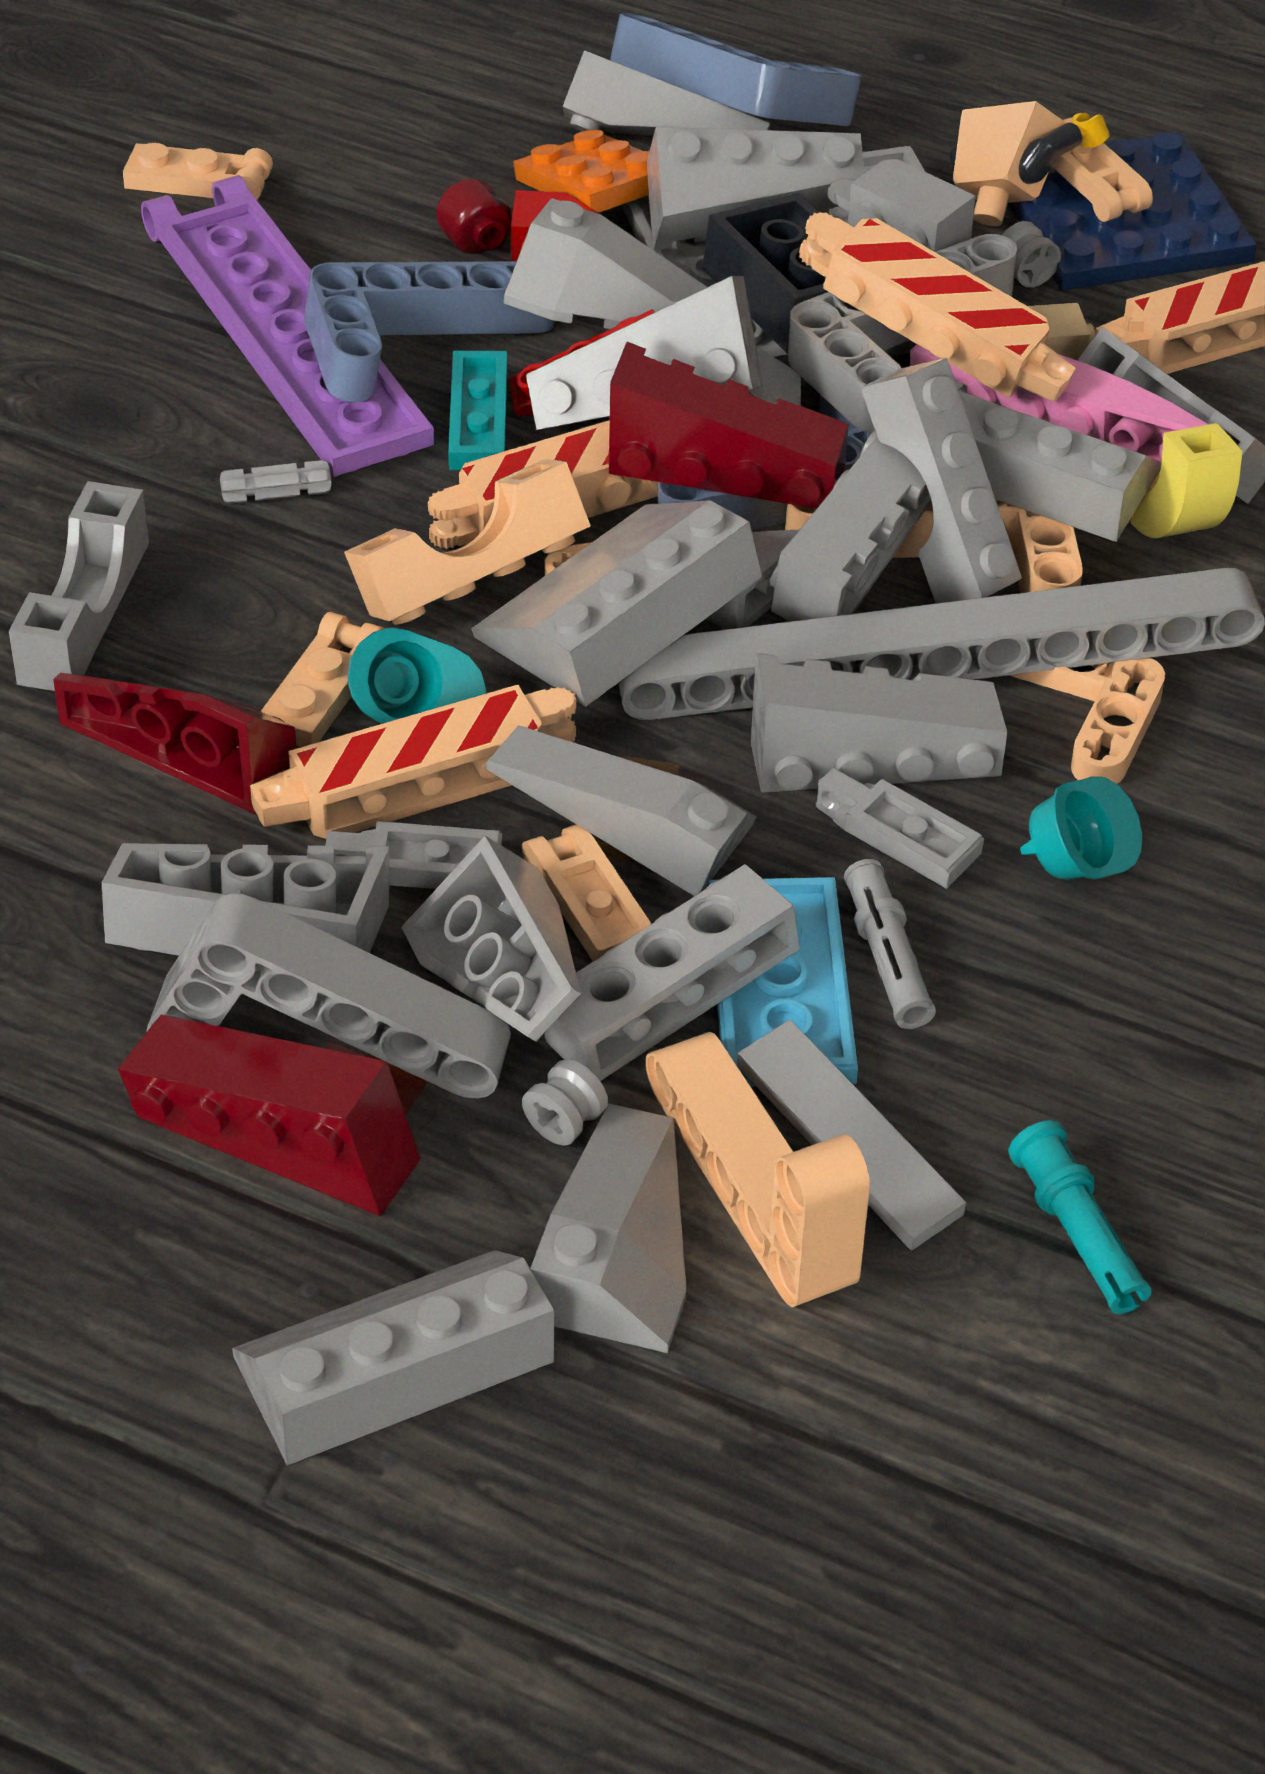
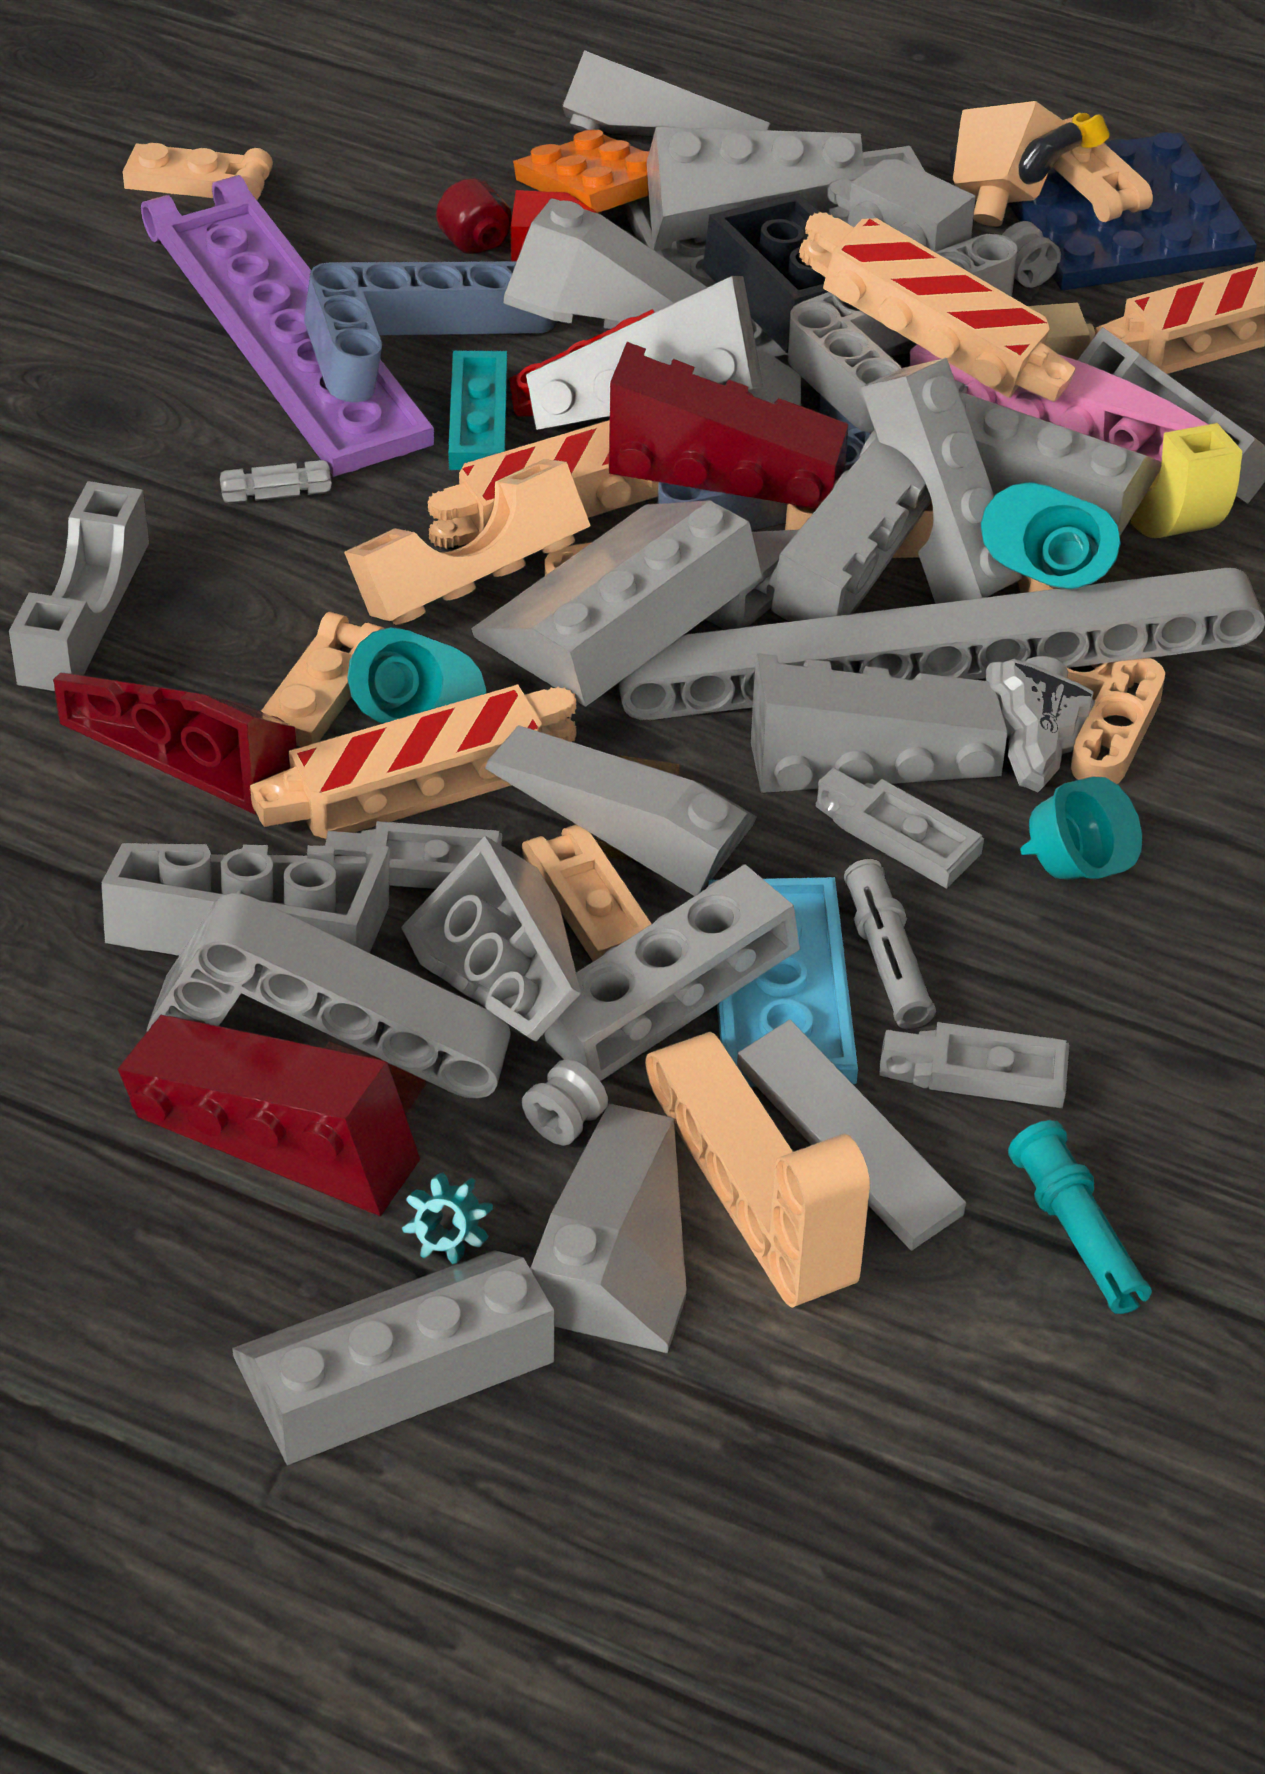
(465, 1221): none -> teal gear
(734, 75): sand blue beam -> none
(979, 1063): none -> light grey hinge
(1040, 714): none -> light grey rock
(1050, 535): none -> teal piece

